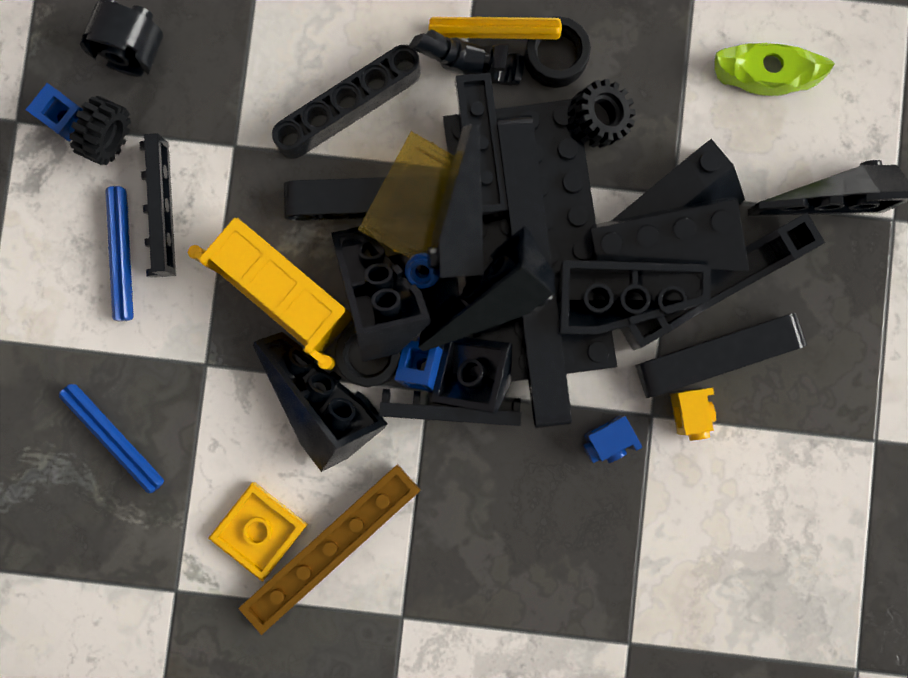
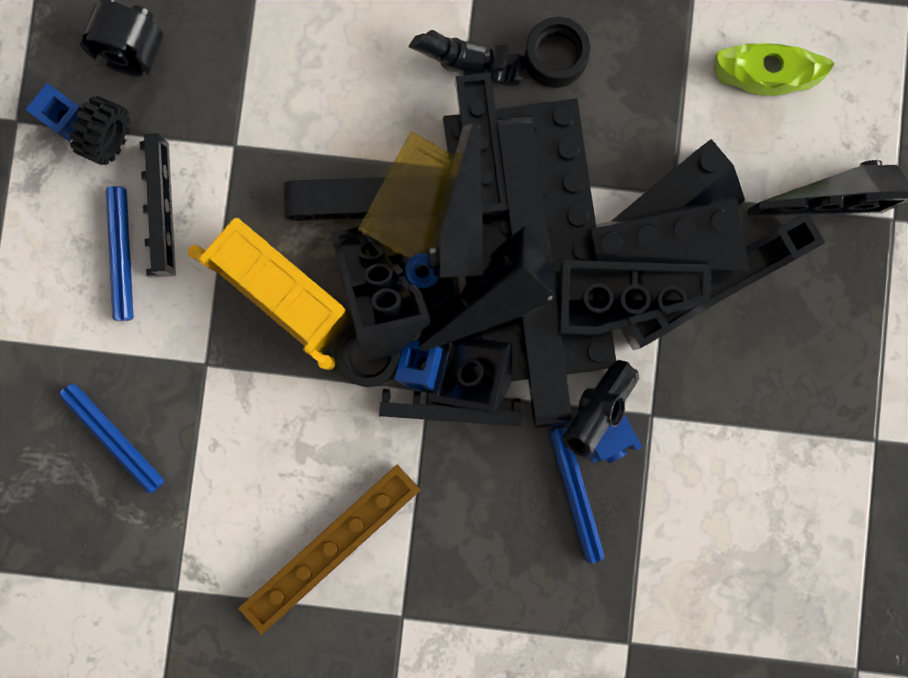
(258, 531): yellow tile -> none
(321, 410): black wedge -> none
(355, 87): black beam -> none
(497, 27): yellow axle -> none
(577, 497): none -> blue axle
(601, 408): none -> black piece
(615, 106): black tyre -> none
(693, 413): yellow brick -> none
(721, 355): black beam -> none

